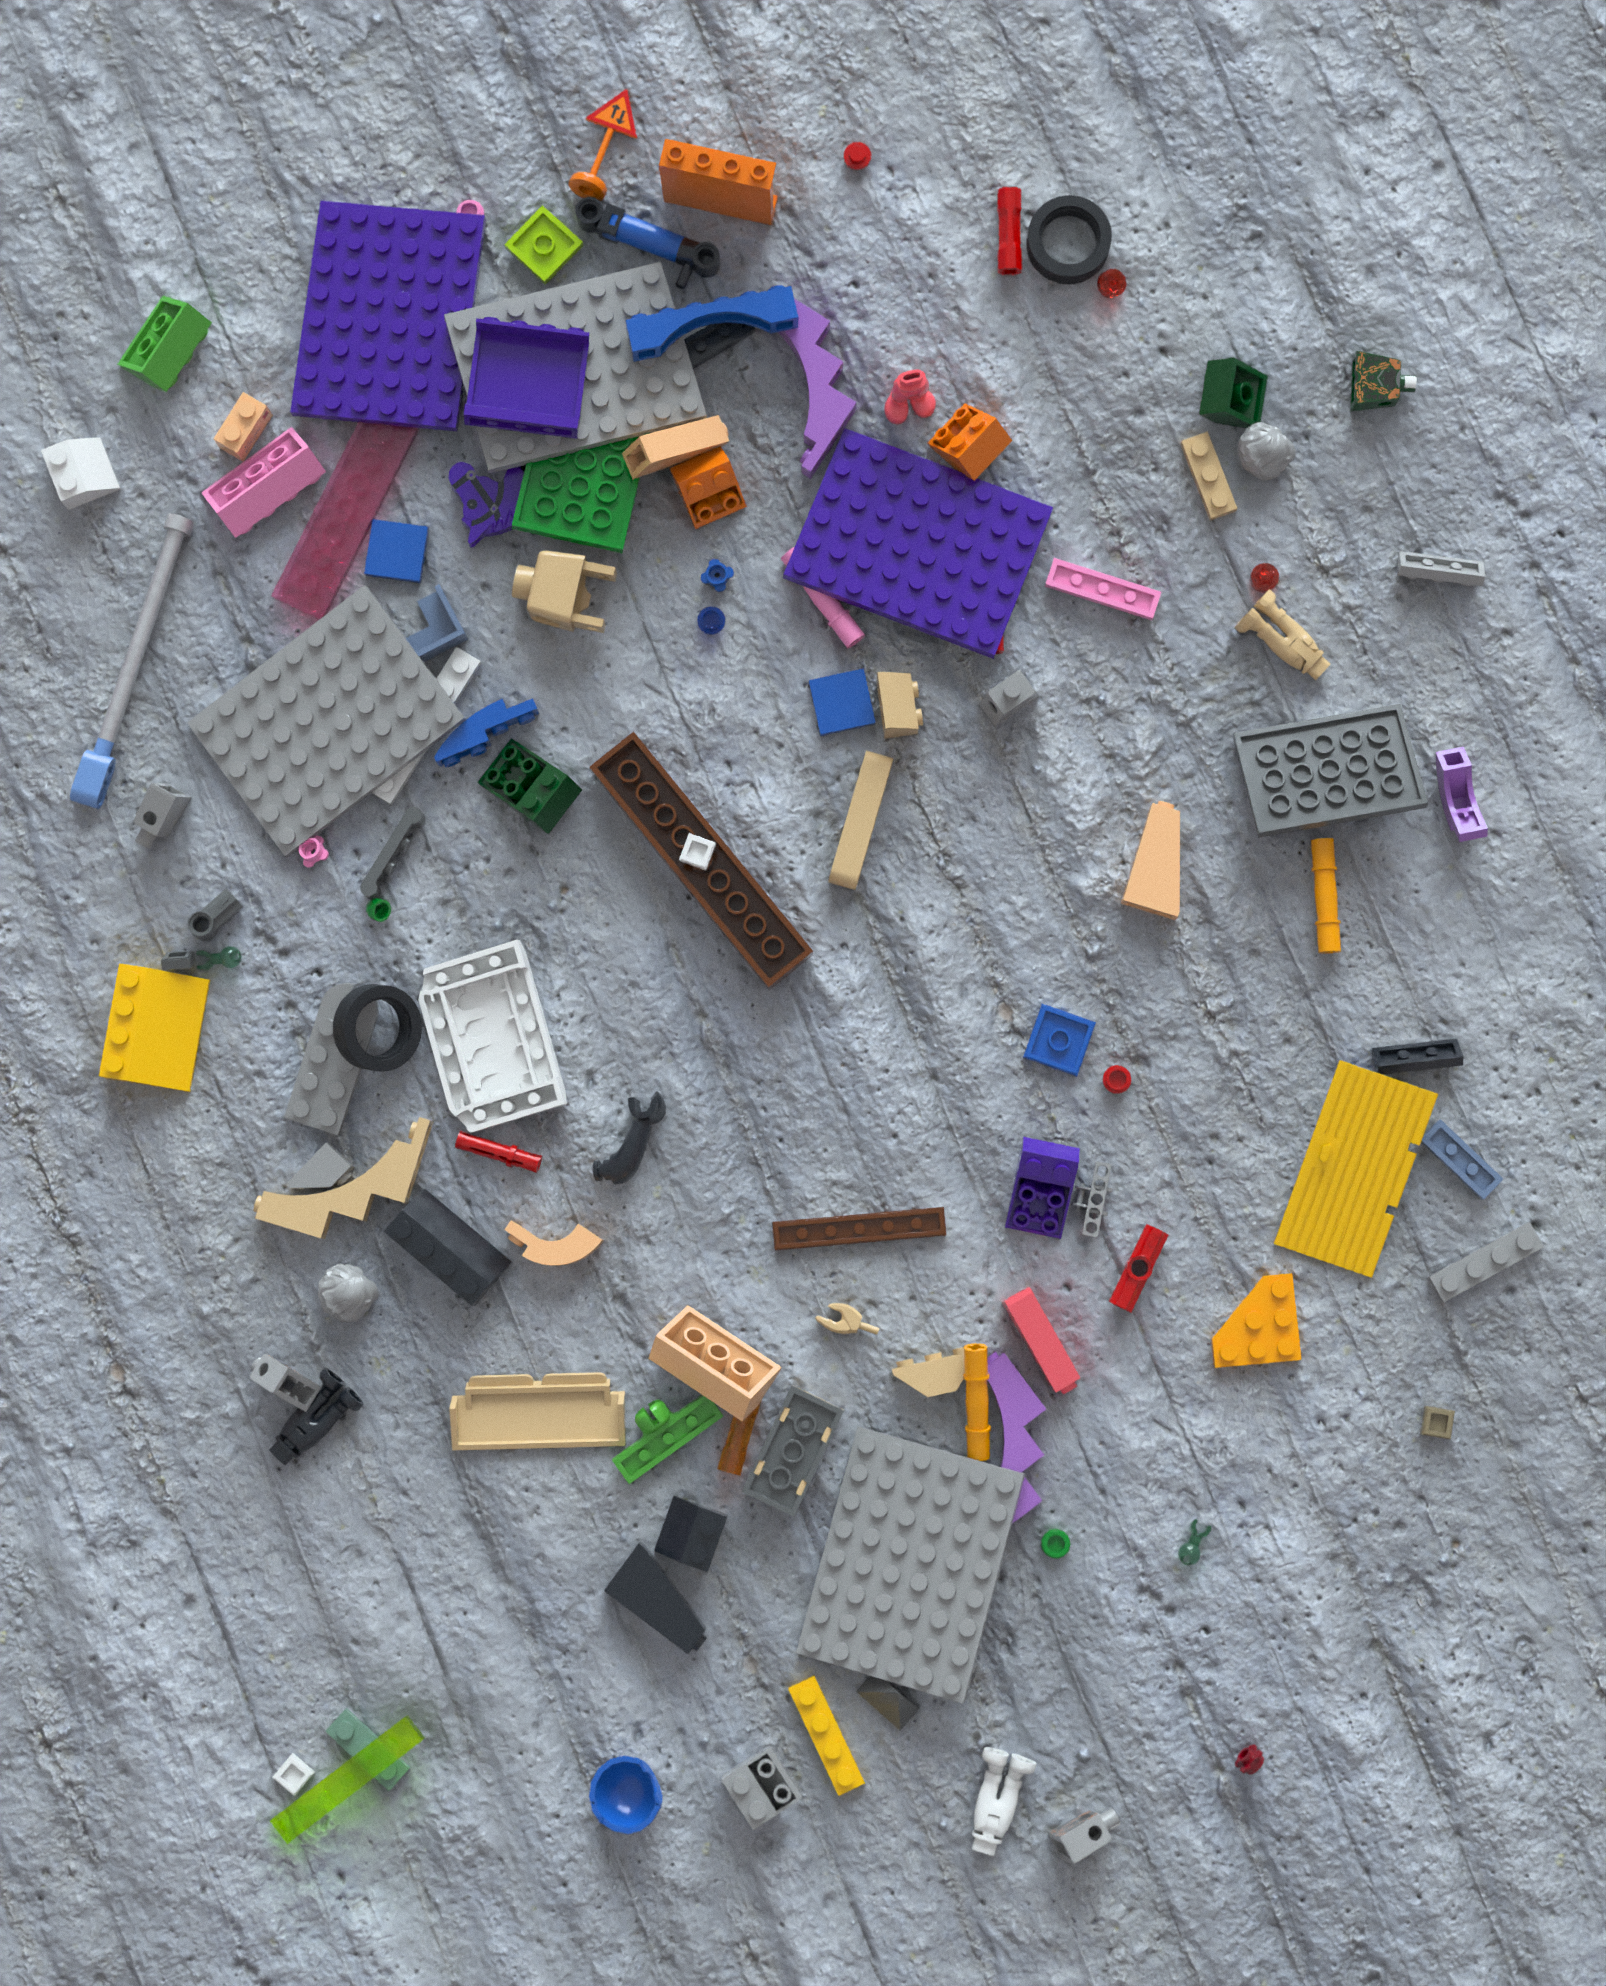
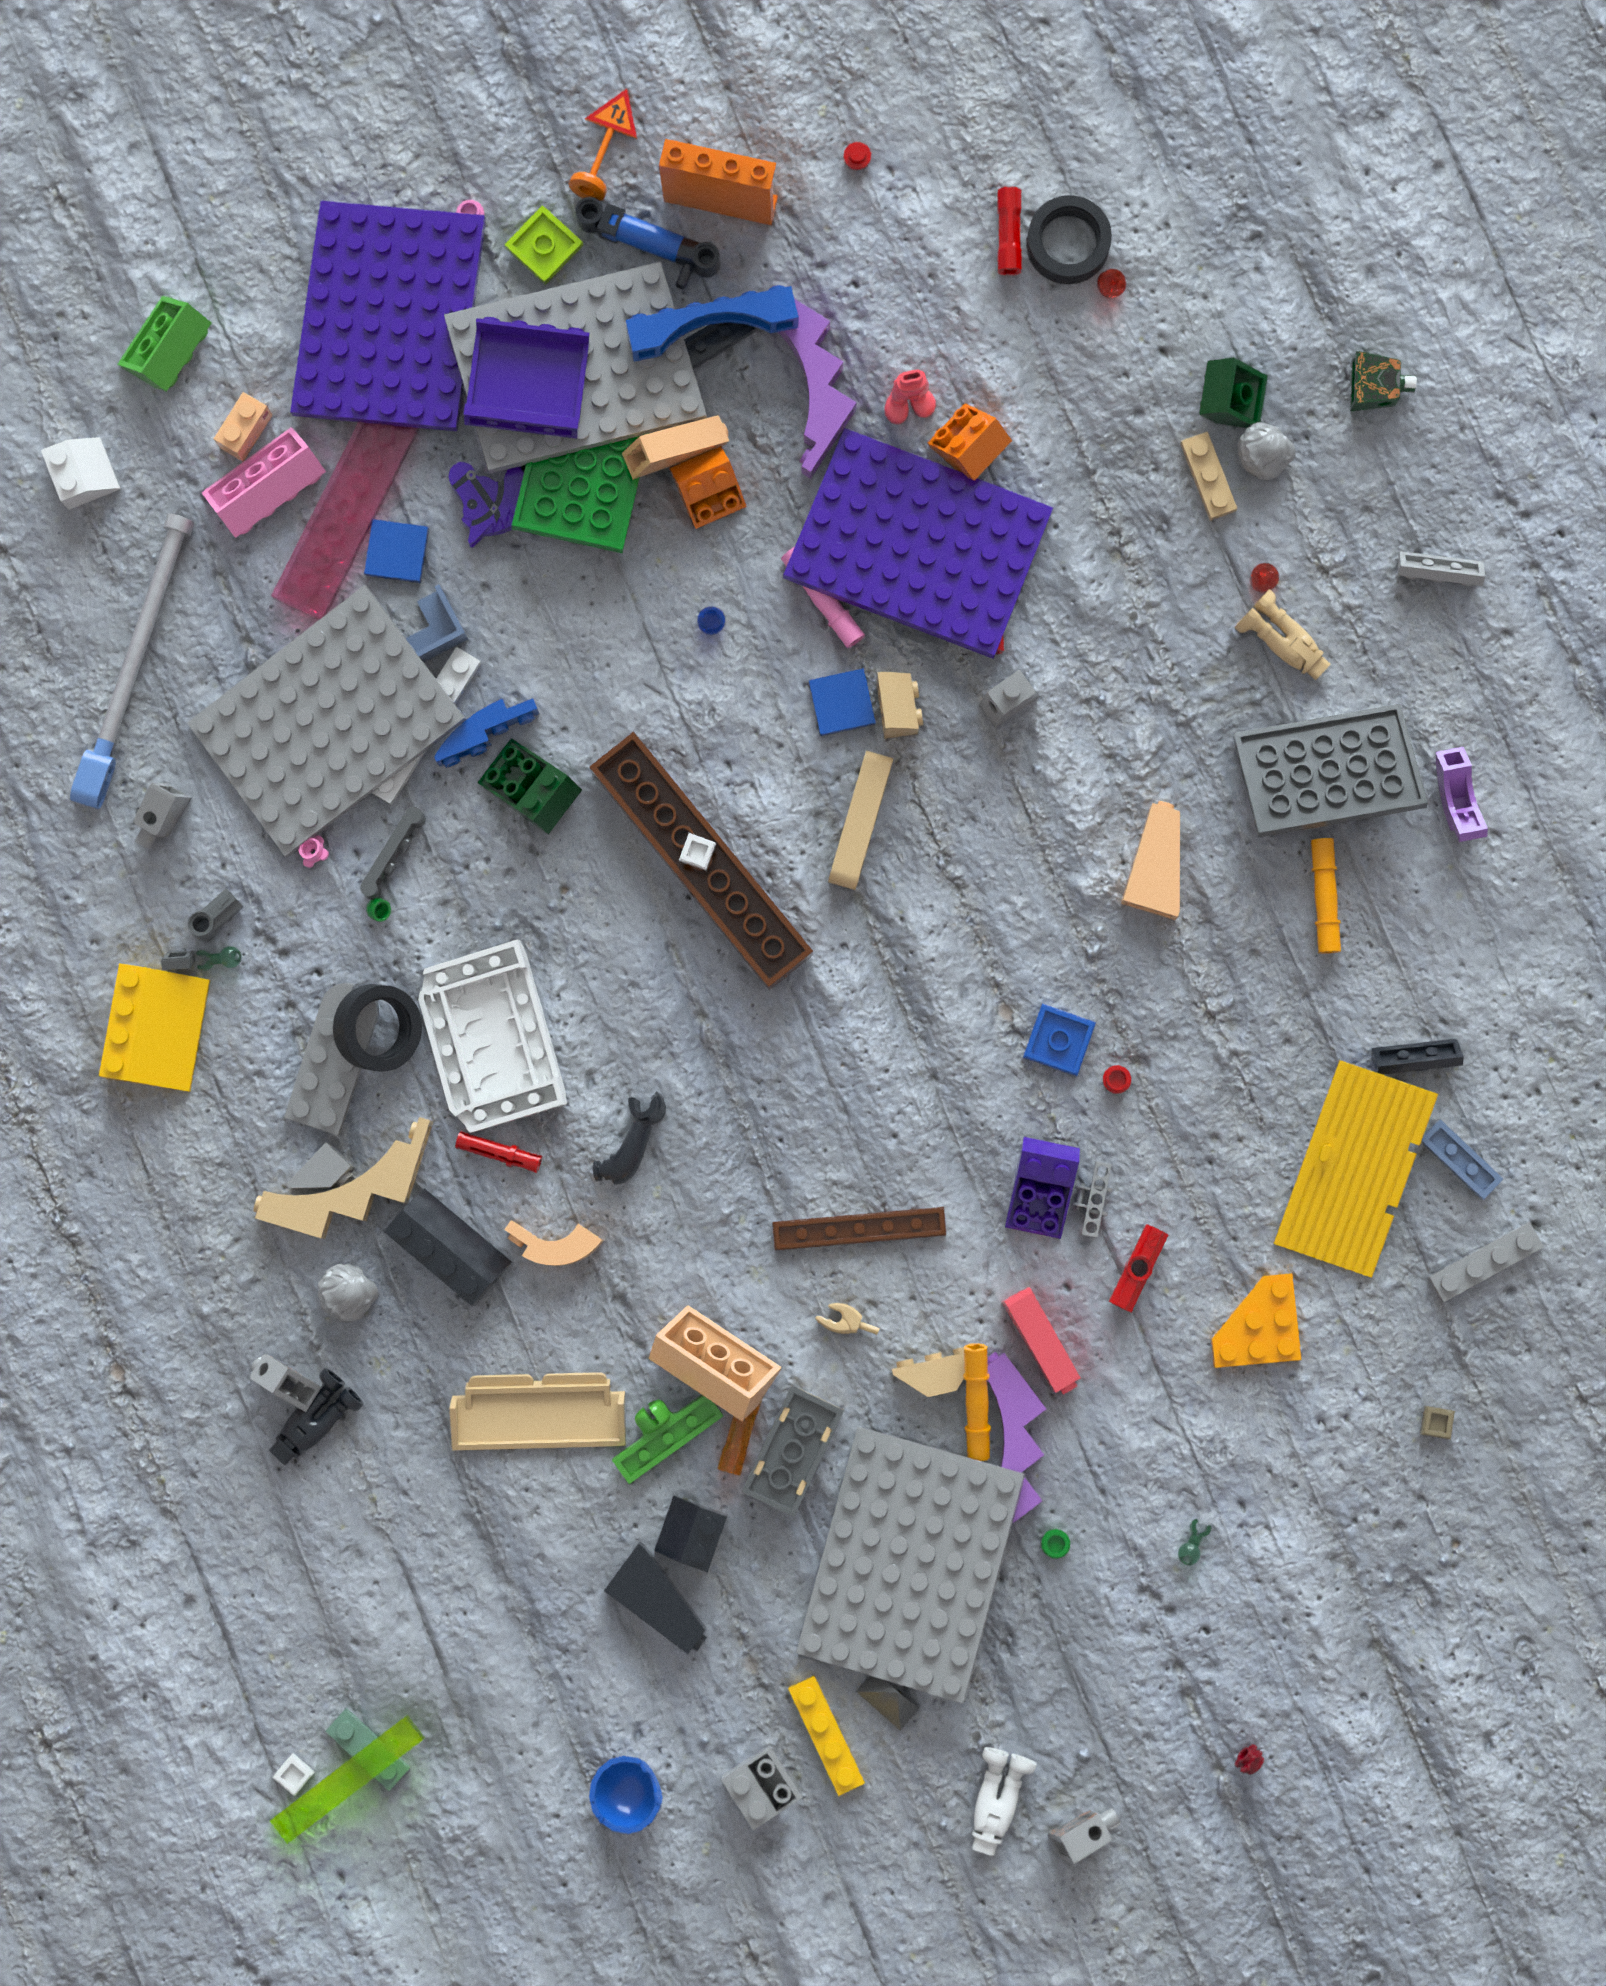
(558, 590): tan piece -> none
(713, 568): blue plate -> none
(1103, 589): bright pink plate -> none

